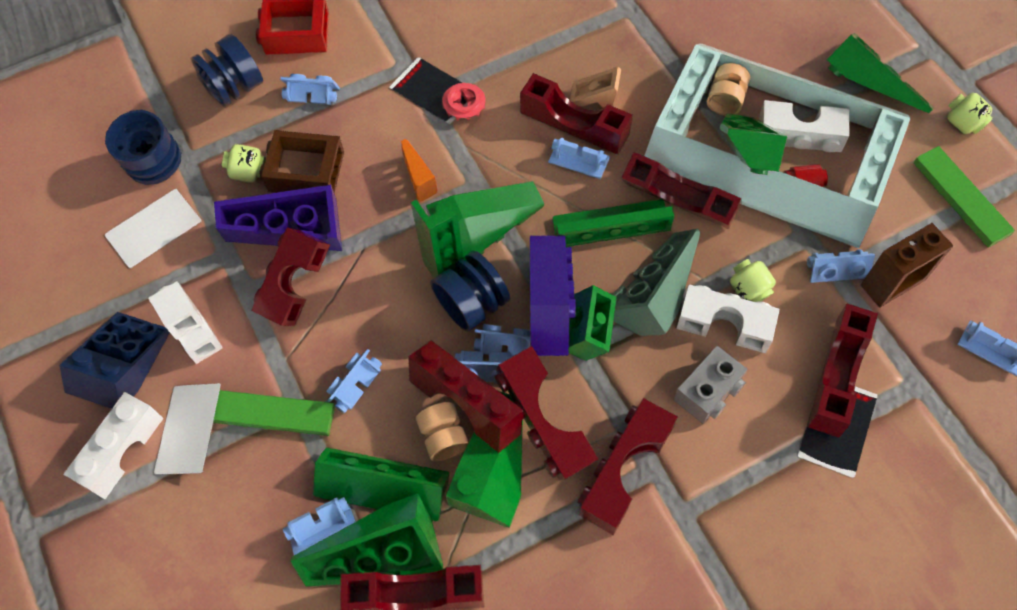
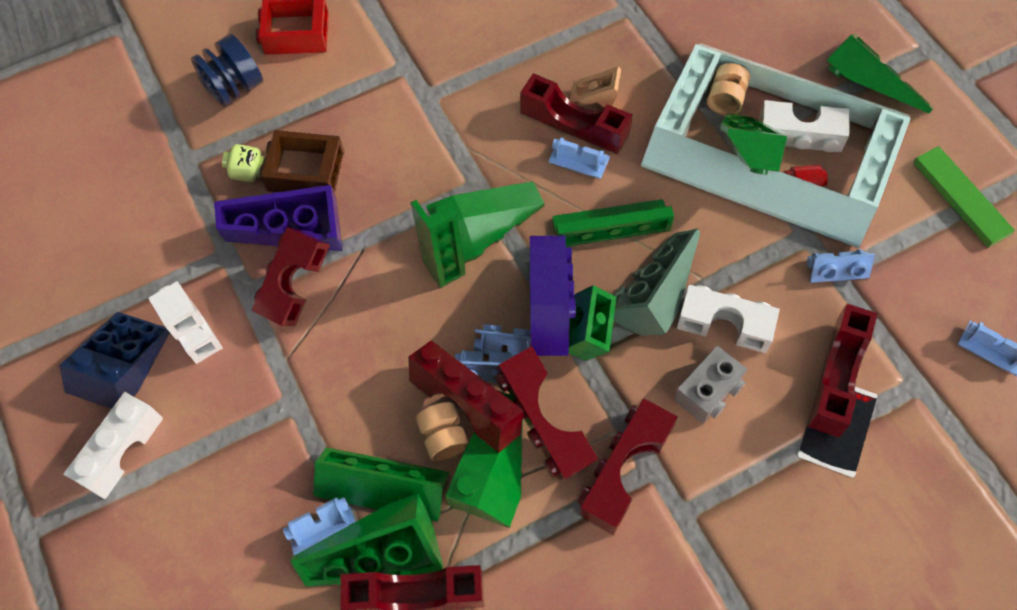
(143, 147): dark blue wheel -> none
(152, 228): white sticker -> none
(187, 429): white sticker -> none
(274, 413): bright green tile -> none
(320, 88): light blue hinge -> none
(360, 370): light blue hinge -> none
(420, 175): orange slope -> none
(425, 87): black sticker -> none
(470, 290): dark blue wheel -> none
(472, 94): coral gear -> none
(680, 191): dark red arch -> none
(752, 281): yellowish green head -> none
(906, 265): reddish brown window -> none
(969, 113): yellowish green head -> none

